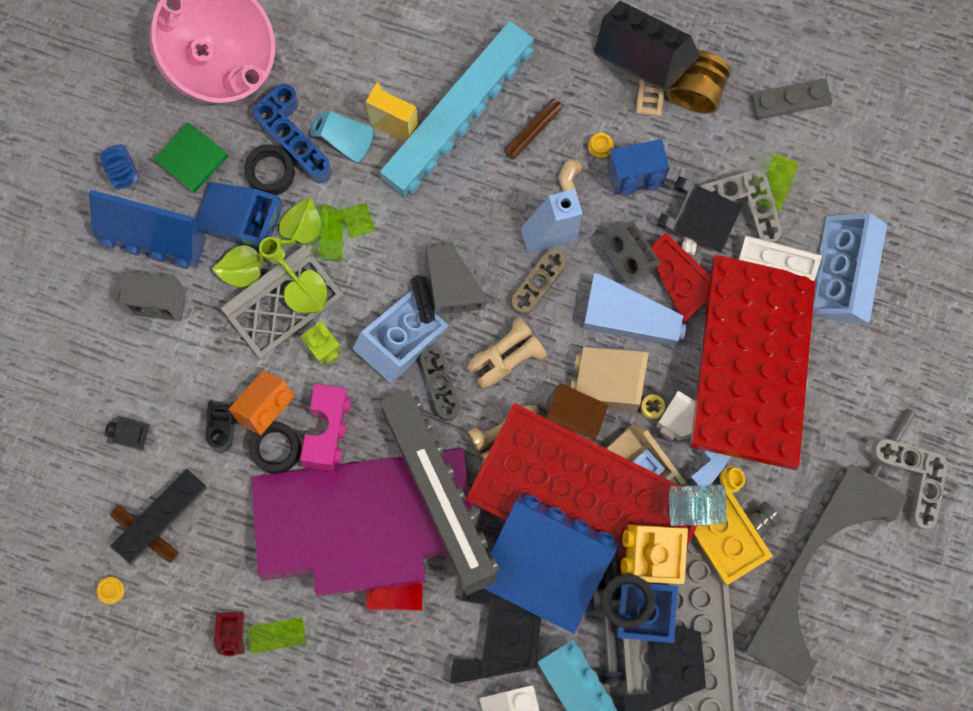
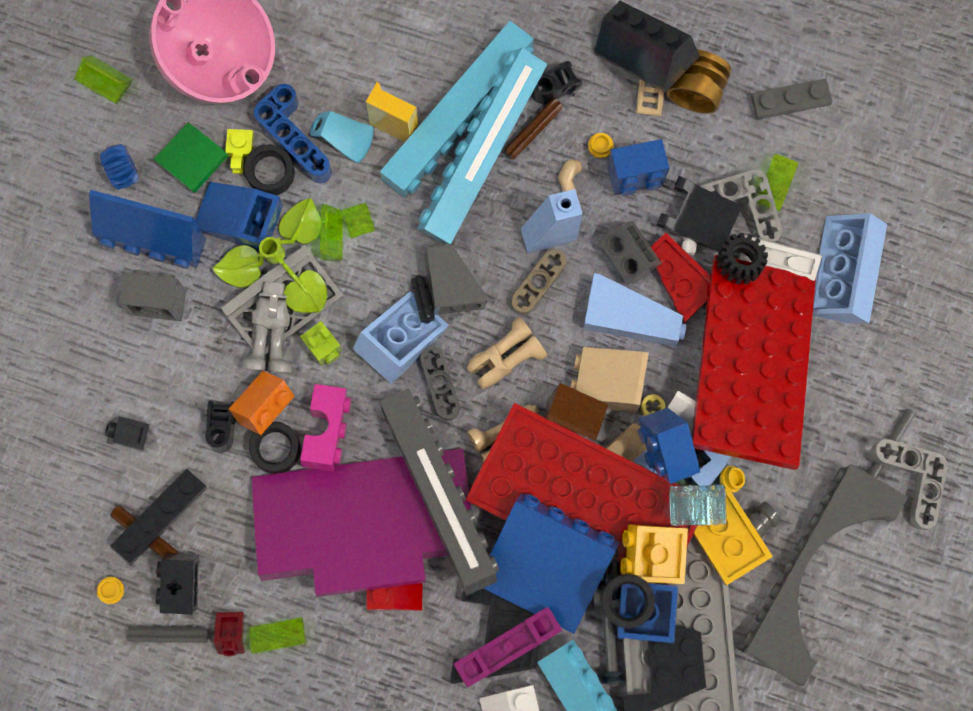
(102, 78): none -> clear neon green slope
(167, 634): none -> dark grey axle
(185, 570): none -> black brick
(238, 146): none -> neon yellow plate
(273, 315): none -> light grey piece
(482, 145): none -> medium azure brick
(507, 647): none -> magenta slope
(560, 81): none -> black piece
(668, 445): none -> blue brick
(748, 247): none -> black tyre

